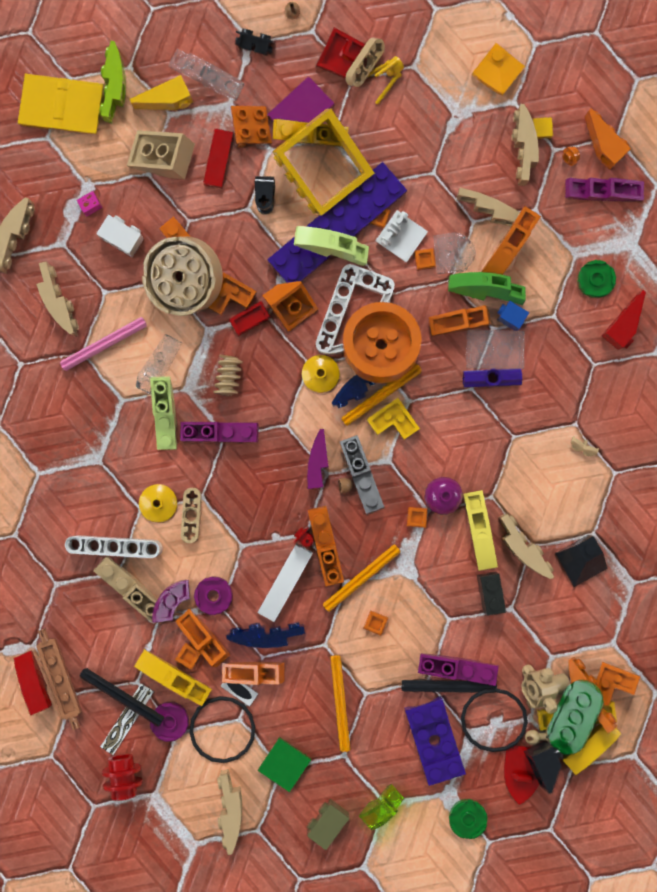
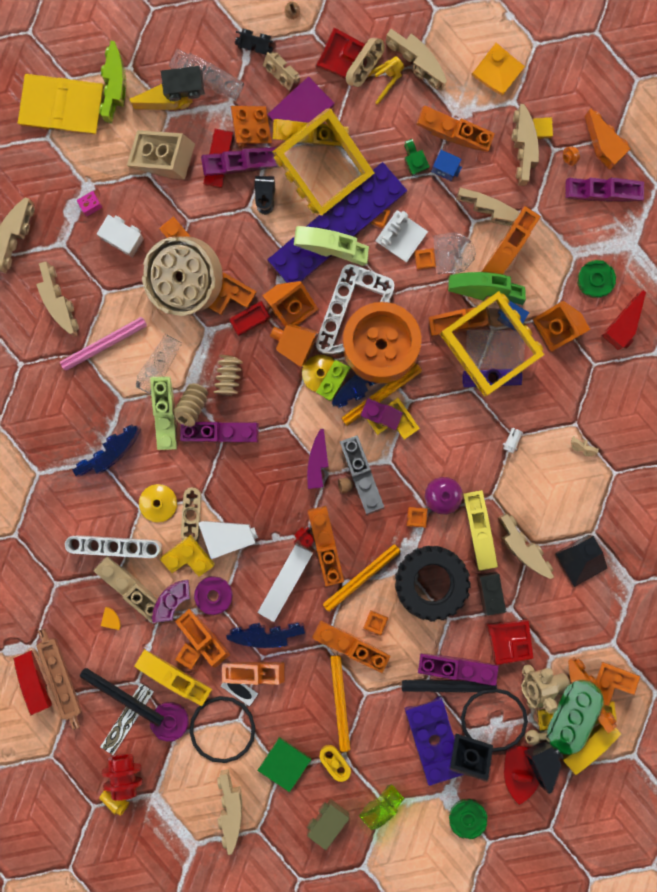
(111, 619): none -> light orange tile
(115, 449): none -> clear blue slope
(116, 807): none -> yellow cone
(182, 83): none -> pearl dark grey brick
(187, 552): none -> yellow plate
(190, 404): none -> tan piece
(226, 537): none -> white slope
(238, 161): none -> magenta slope
(275, 65): none -> tan hinge
(295, 342): none -> orange torso
(333, 380): none -> lime hinge
(334, 762): none -> yellow plate
(351, 646): none -> orange slope
(381, 414): none -> magenta slope
(416, 160): none -> green plate
(424, 62): none -> tan slope
(446, 165): none -> blue brick
(454, 130): none -> orange slope
(458, 583): none -> black tyre
(467, 362): none -> yellow window
(471, 757): none -> black slope
(510, 641): none -> red plate
(512, 440): none -> white pin
(560, 325): none -> orange slope

